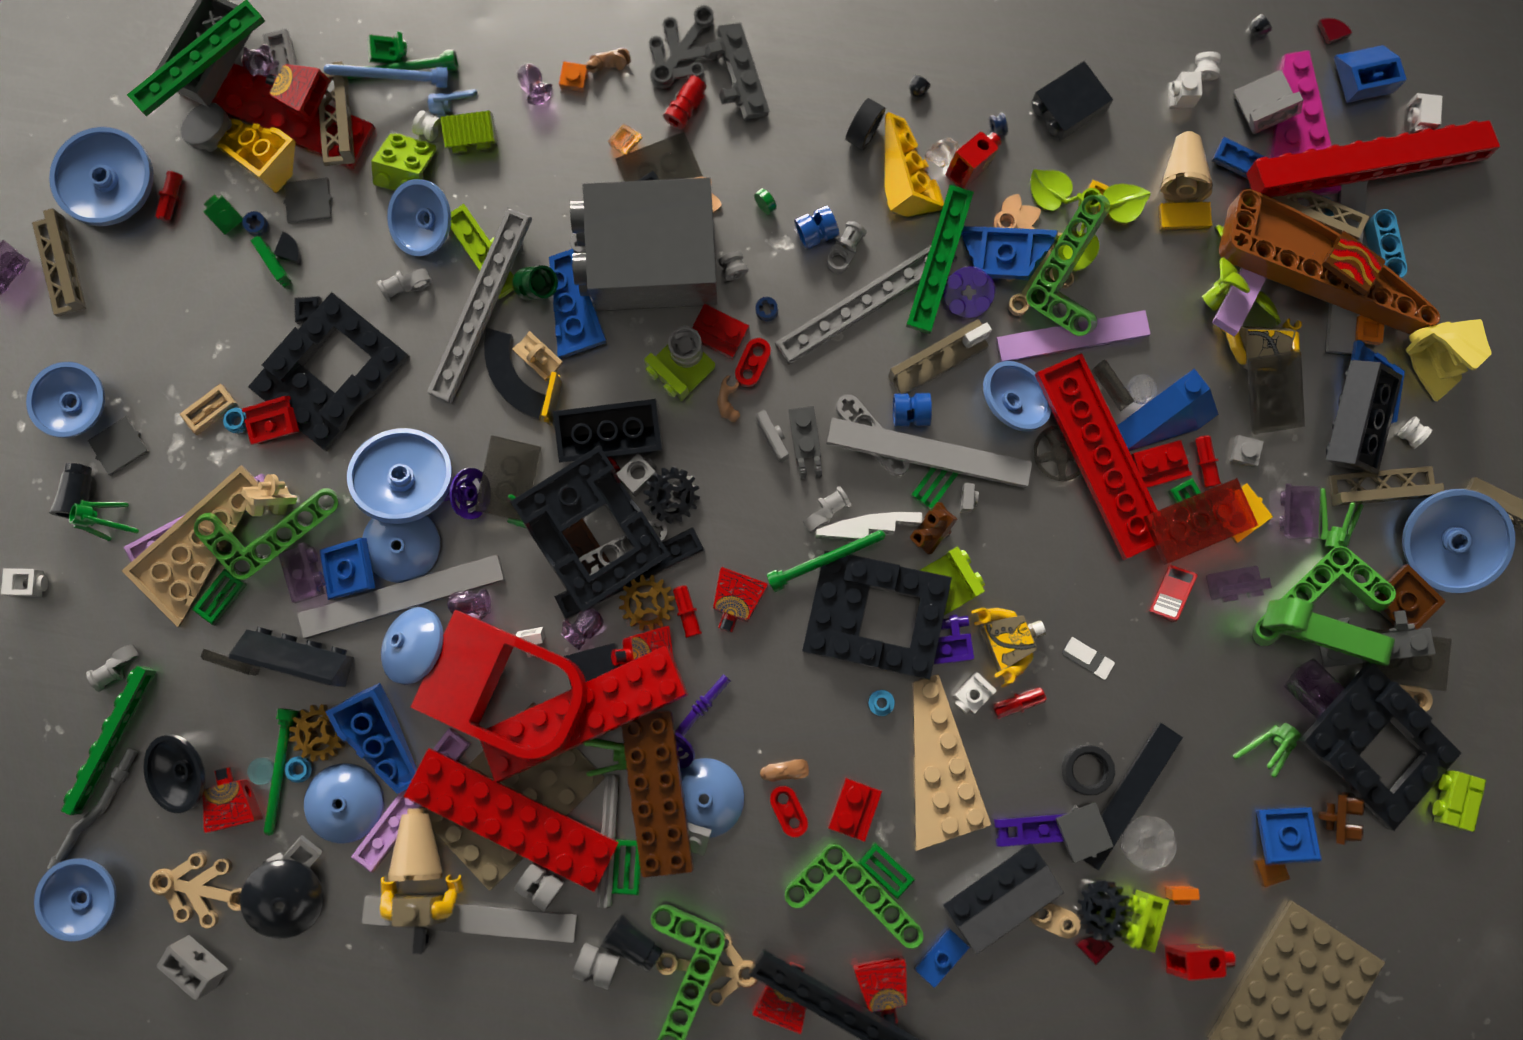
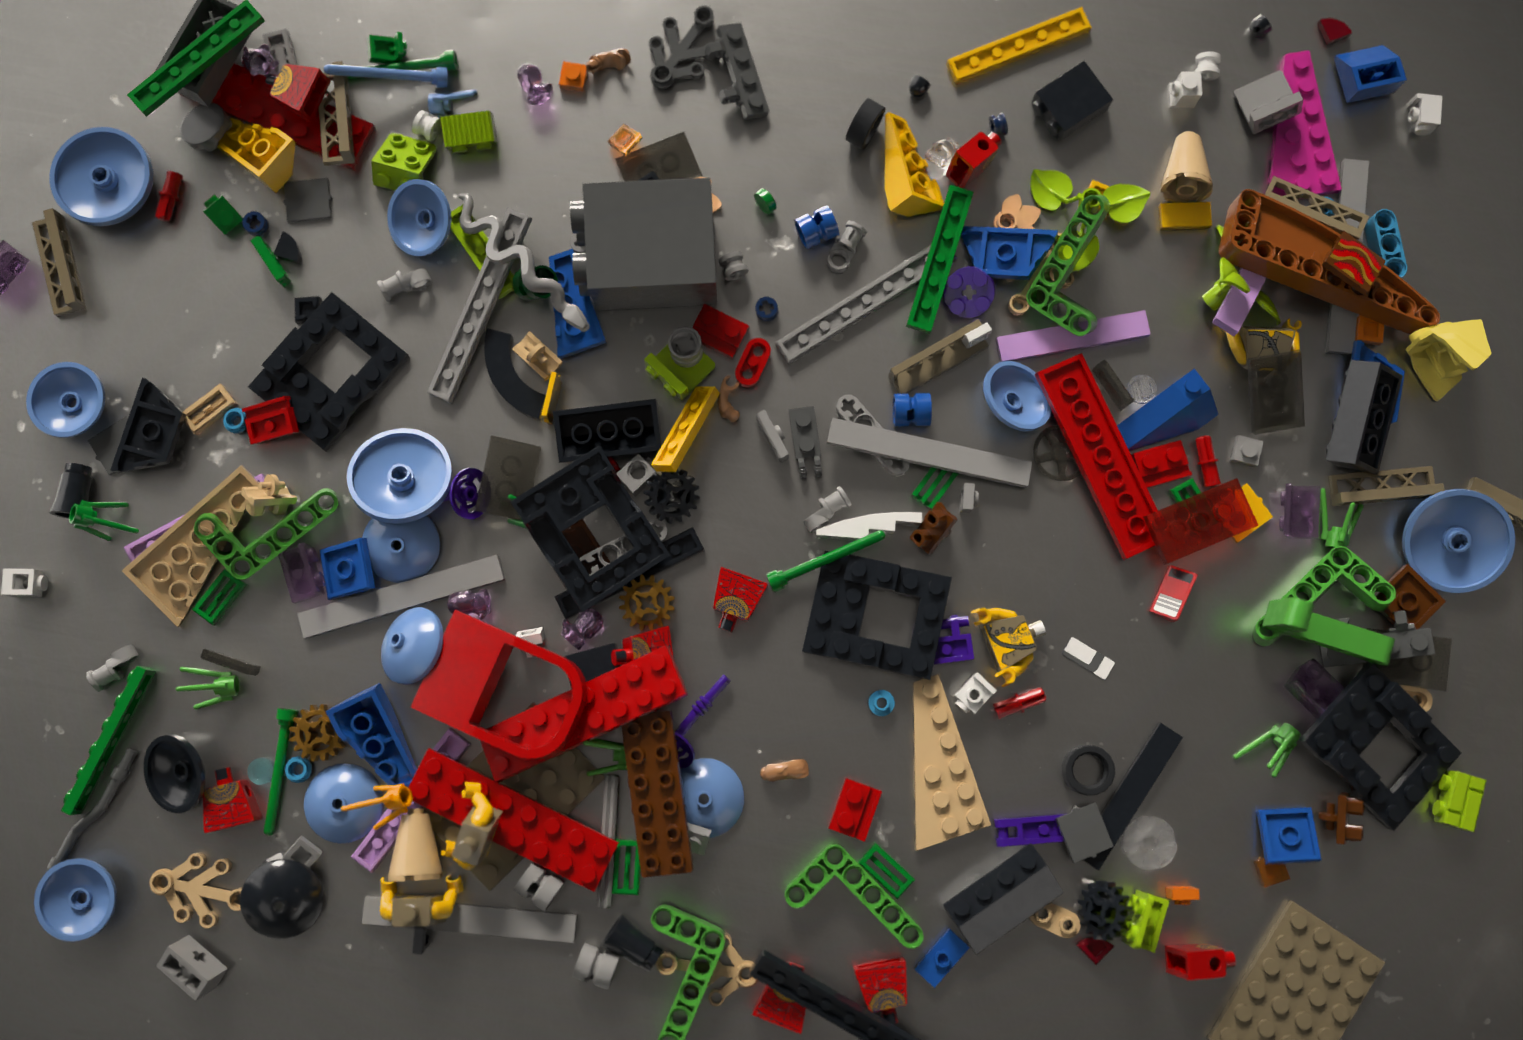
(149, 431): none -> black wing
(225, 686): none -> bright green plant
(292, 657): black slope -> none
(396, 799): none -> light orange plant
(476, 831): none -> torso
(570, 312): none -> light grey animal
(685, 429): none -> yellow plate
(686, 611): red axle -> none
(687, 99): red axle -> none
(789, 810): red plate -> none
(964, 583): lime bracket -> none
(1018, 45): none -> yellow tile
(1235, 157): blue plate -> none
(1237, 582): clear purple bracket -> none
(1373, 159): red brick -> none
(1414, 432): white wheel -> none

